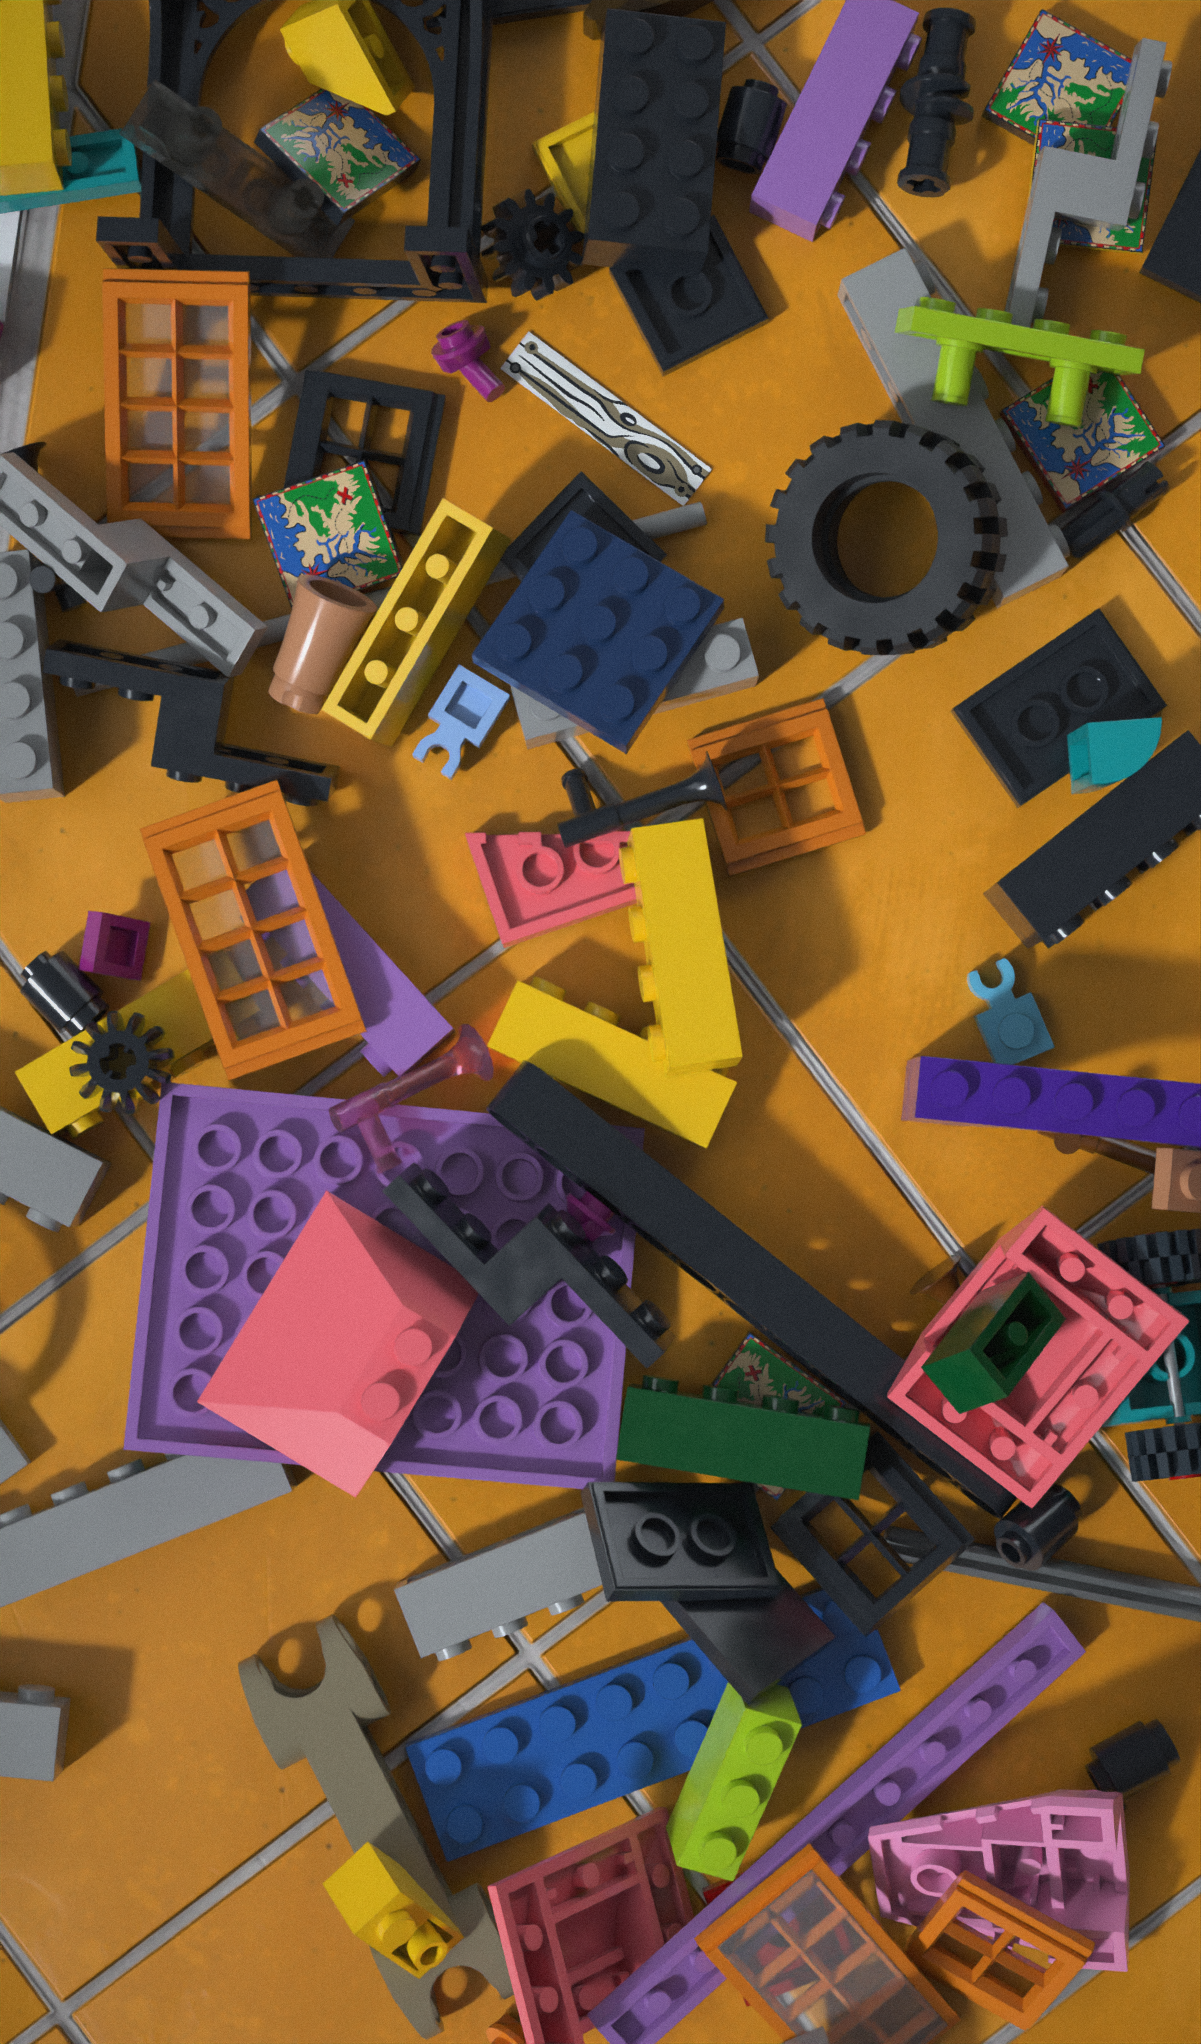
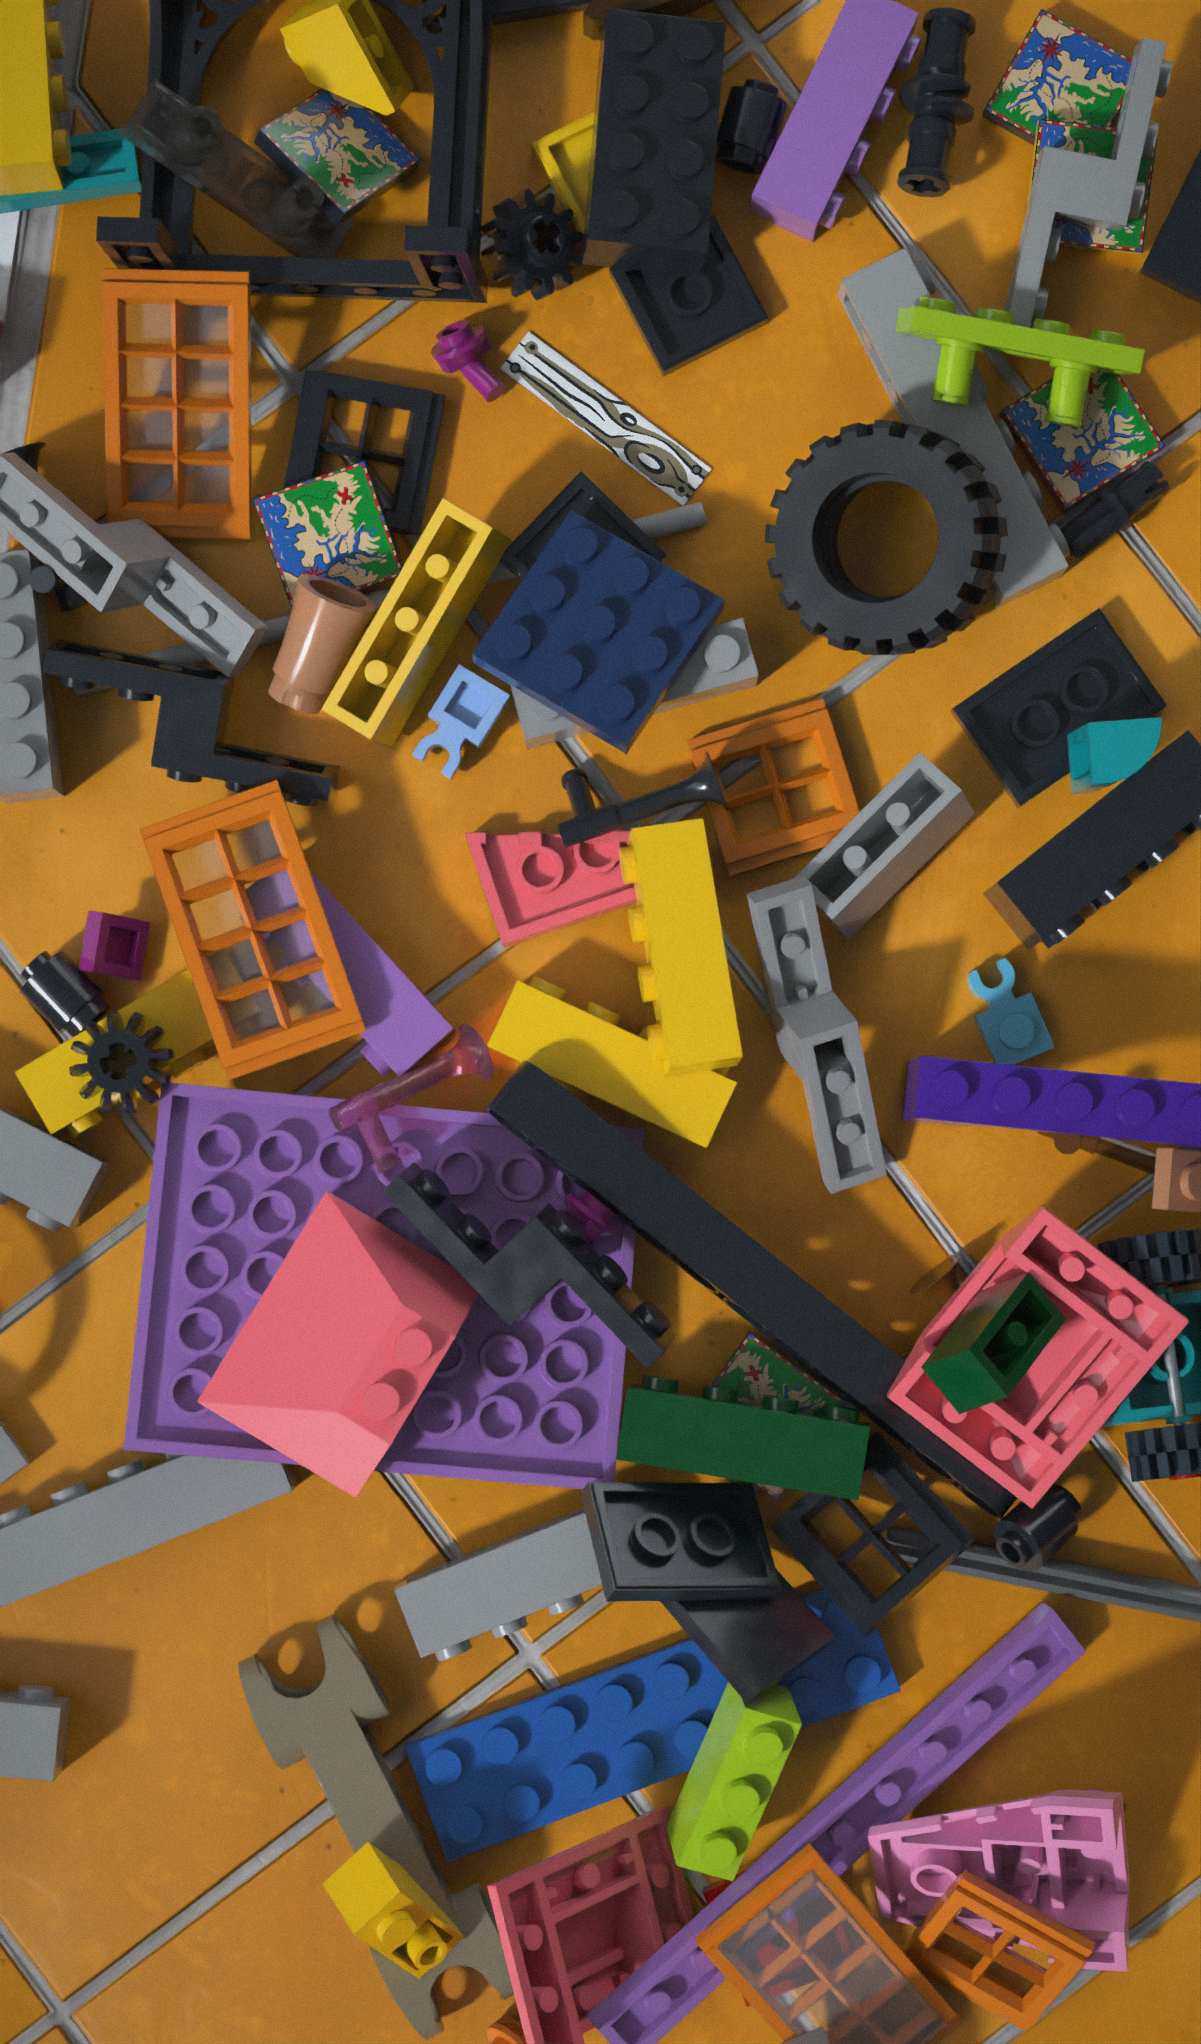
(817, 1034): none -> light grey bracket
(886, 844): none -> light grey brick
(1132, 1759): black brick -> none

